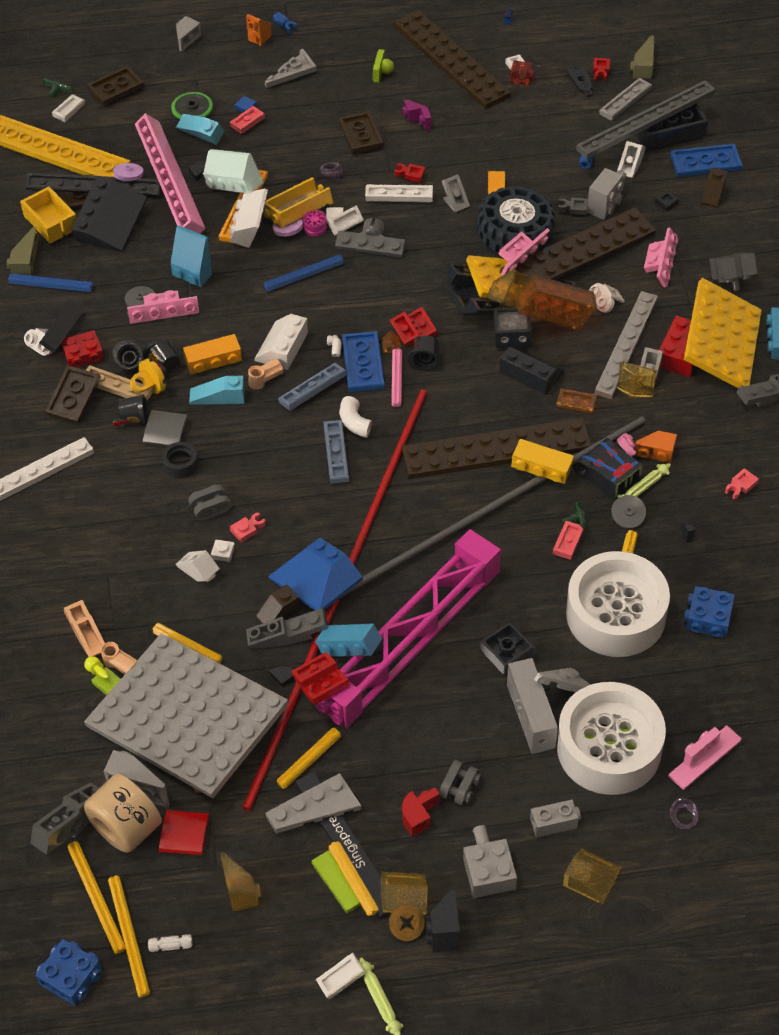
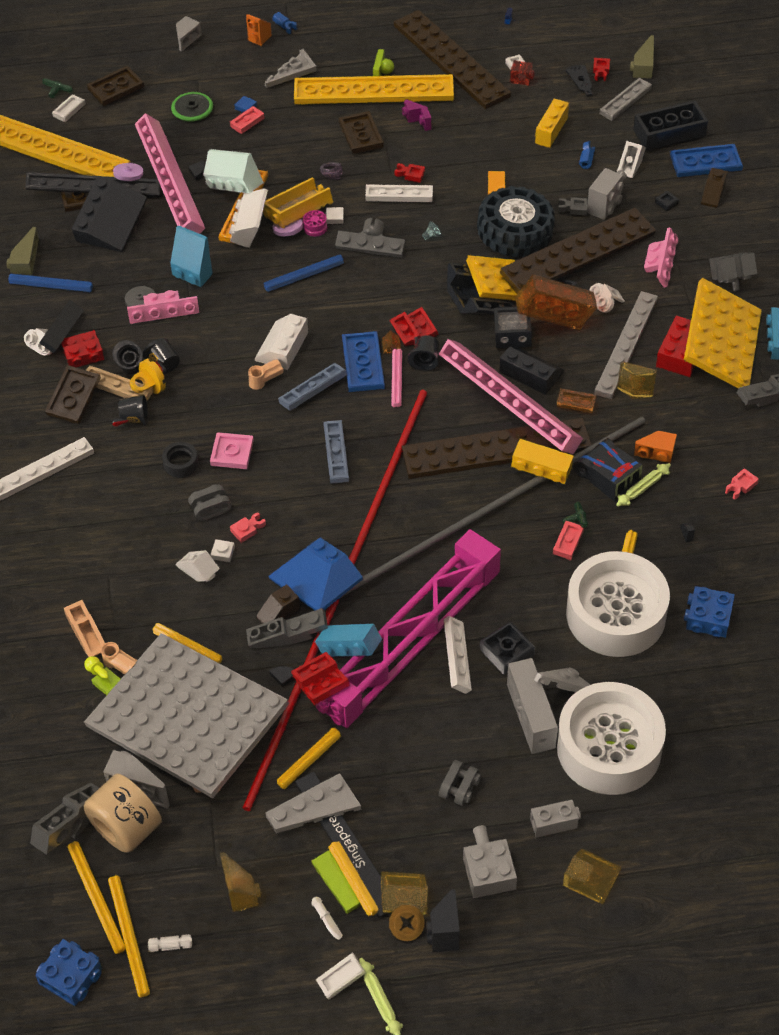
(48, 214): yellow piece -> none
(164, 428): dark grey slope -> none
(184, 832): red slope -> none
(201, 128): medium azure slope -> none
(212, 354): light orange brick -> none
(219, 391): medium azure slope -> none
(231, 450): none -> bright pink plate
(327, 919): none -> white piece
(336, 345): white arm -> none
(345, 220): white tile -> none
(351, 418): white cylinder -> none
(373, 89): none -> yellow plate
(415, 810): red brick -> none
(432, 230): none -> clear light blue rock
(455, 193): light grey slope -> none
(457, 654): none -> white plate
(507, 288): clear yellow slope -> none
(511, 397): none -> bright pink brick
(518, 249): bright pink bracket -> none
(552, 123): none -> yellow brick
(627, 444): bright pink plate -> none
(628, 512): dark grey piece -> none
(645, 119): dark grey plate -> none
(652, 359): light grey slope -> none
(684, 802): piece -> none
(704, 754): bright pink bracket -> none

